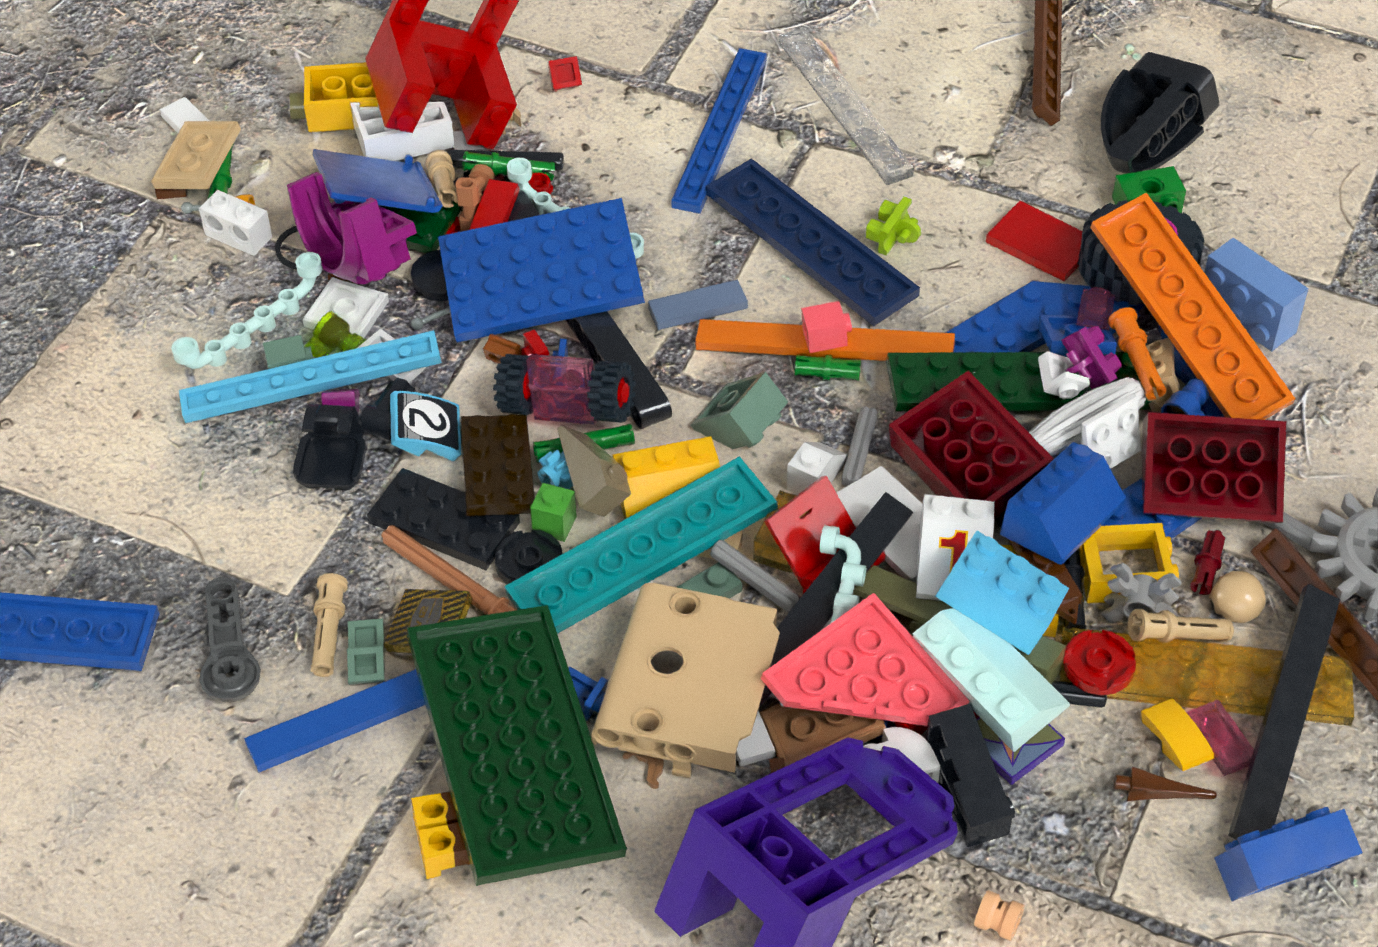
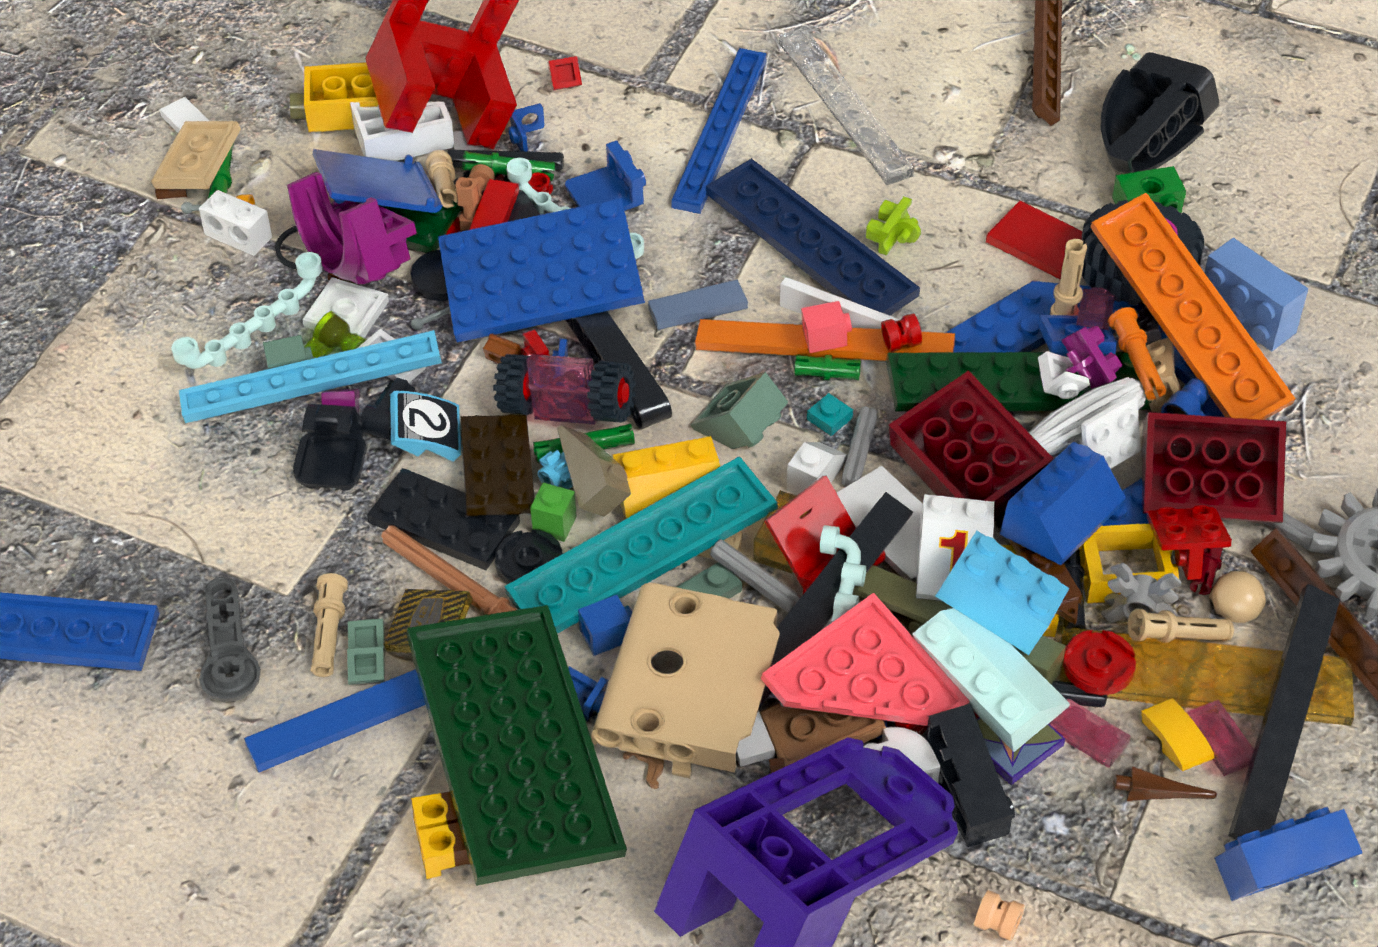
(518, 131): none -> blue bracket
(604, 624): none -> blue brick
(611, 182): none -> blue bracket
(797, 295): none -> white tile
(829, 414): none -> teal plate
(901, 332): none -> red wheel
(1068, 291): none -> tan pin
(1091, 734): none -> clear pink plate
(1188, 534): none -> red bracket

